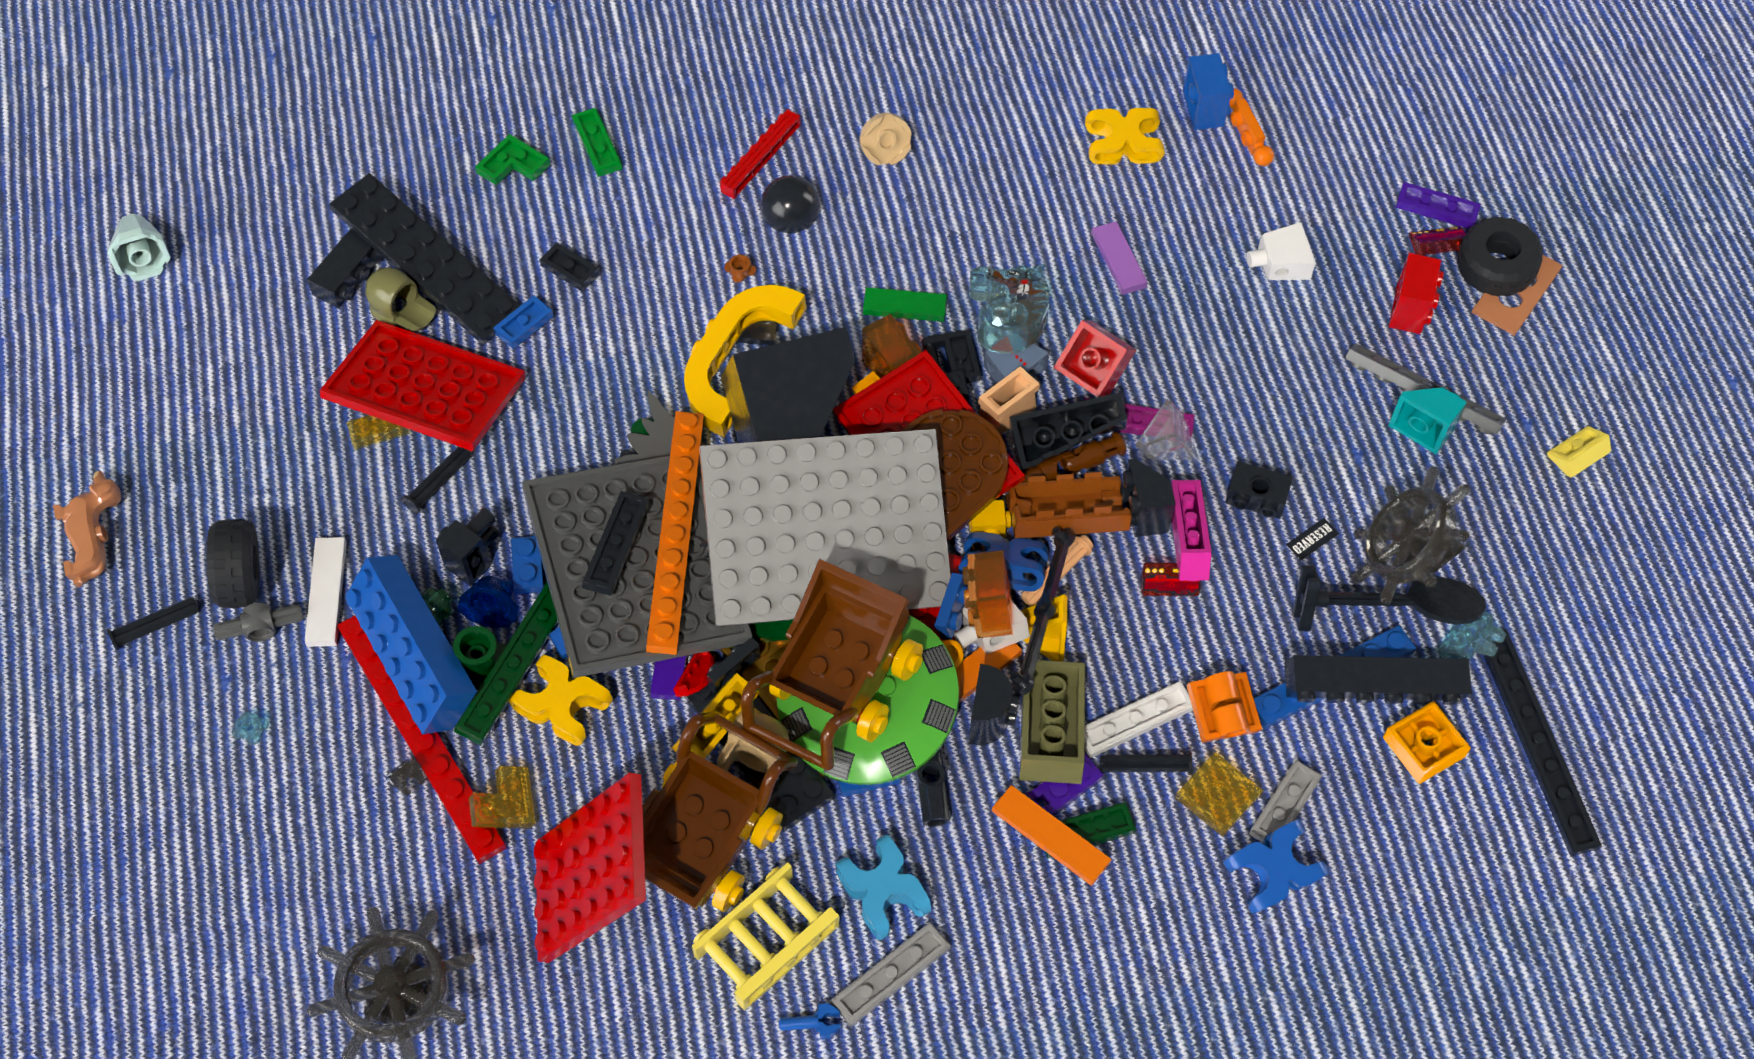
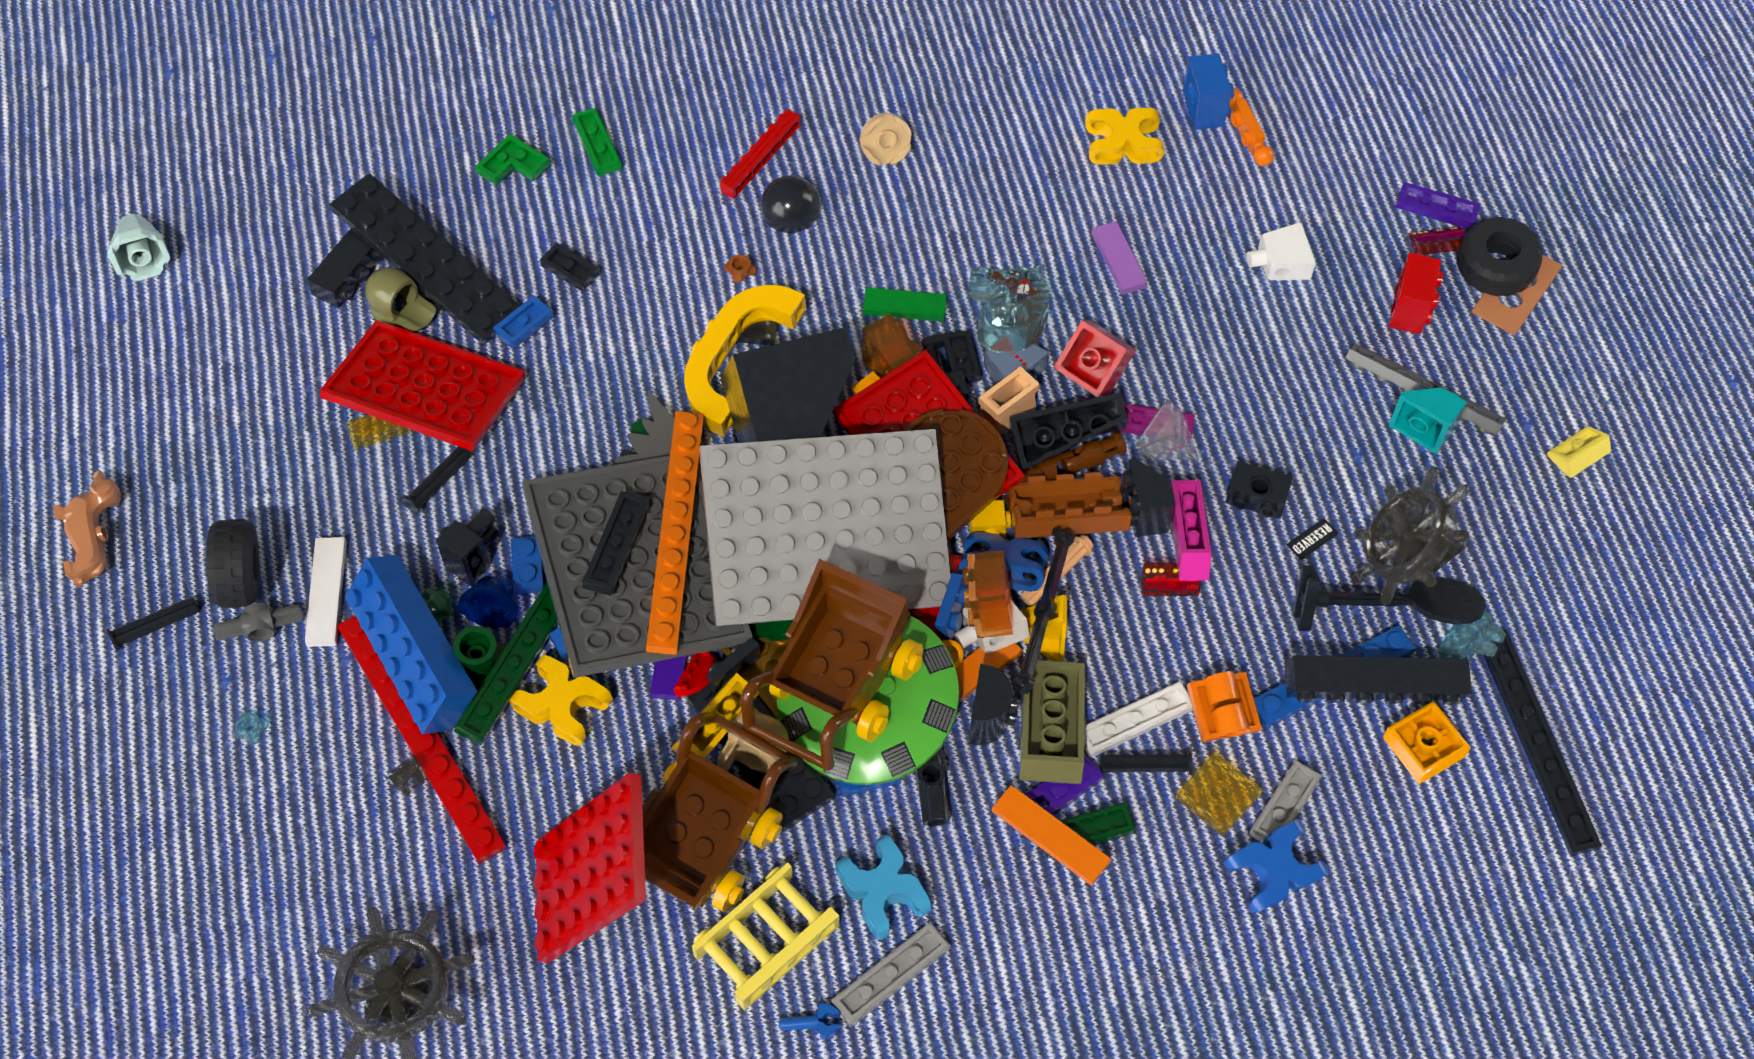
(510, 806): clear yellow plate -> none

